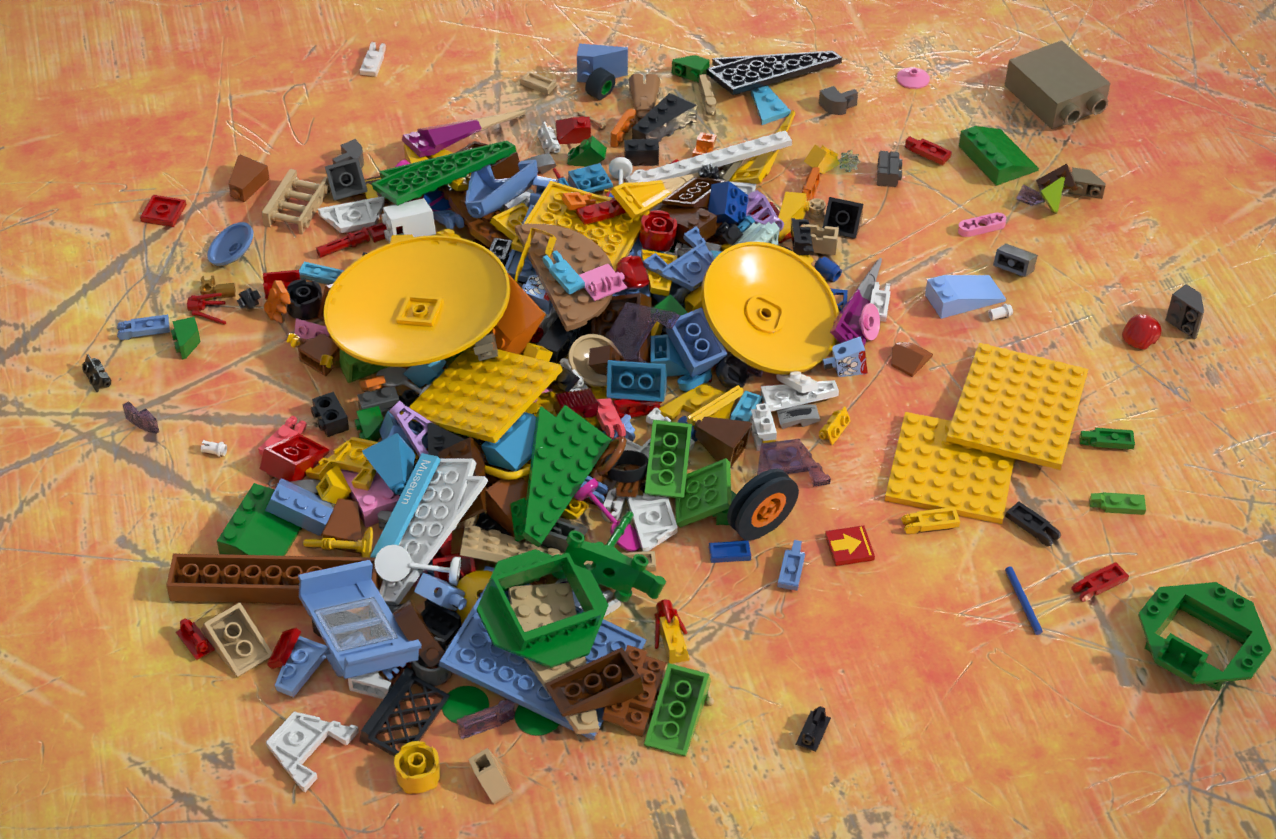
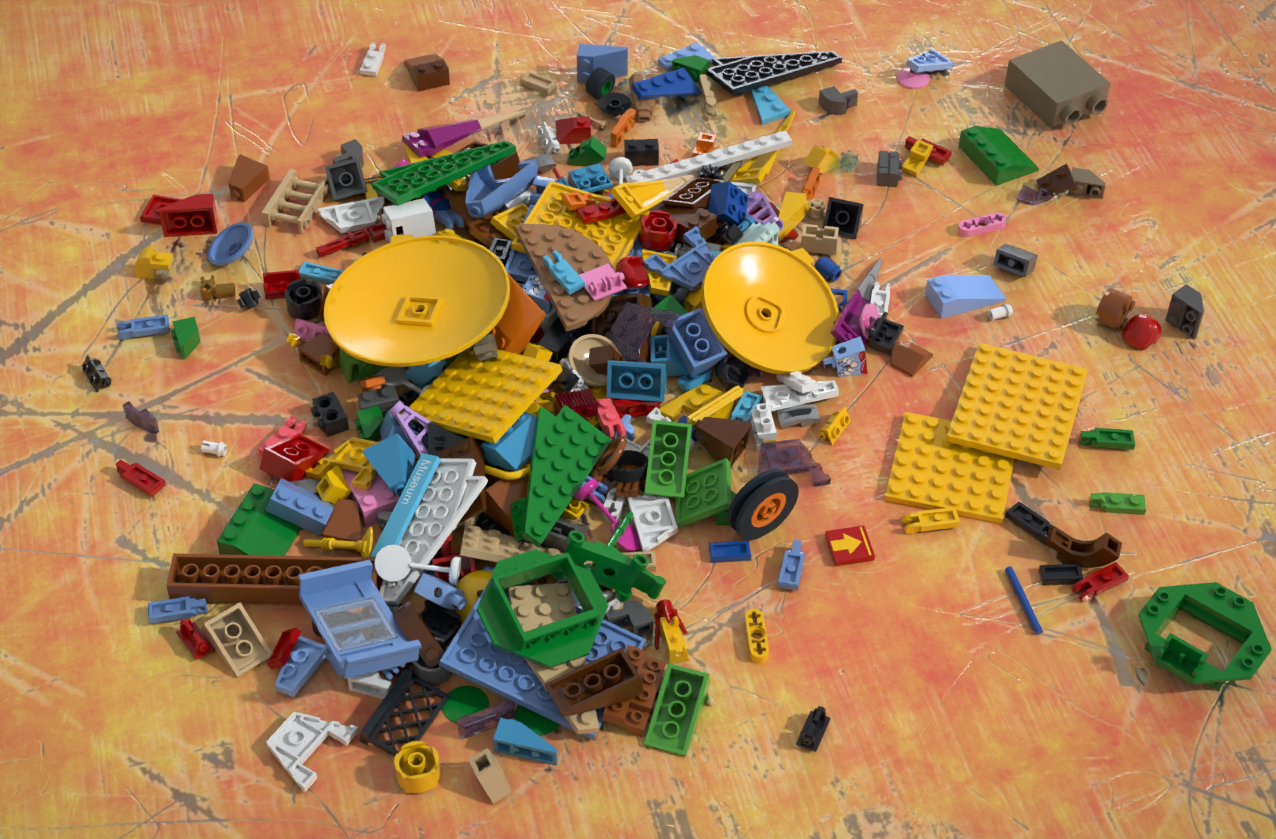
(140, 477): none -> red hinge
(150, 261): none -> yellow brick
(175, 609): none -> medium blue hinge
(190, 216): none -> red slope
(197, 303): red plant -> none
(276, 301): orange plate -> none
(428, 71): none -> reddish brown slope
(520, 741): none -> dark azure slope
(550, 245): yellow piece -> none
(614, 103): none -> black dish
(634, 616): none -> dark grey brick
(665, 118): black wedge -> none
(667, 85): none -> blue wing
(693, 49): none -> light blue wing
(754, 643): none -> yellow beam
(801, 237): black hinge -> none
(885, 334): none -> black bracket
(917, 158): none -> yellow slope
(929, 62): none -> light blue wing
(1052, 194): lime slope -> none
(1060, 574): none -> black tile
(1086, 553): none -> reddish brown arch
(1114, 309): none -> dark orange brick

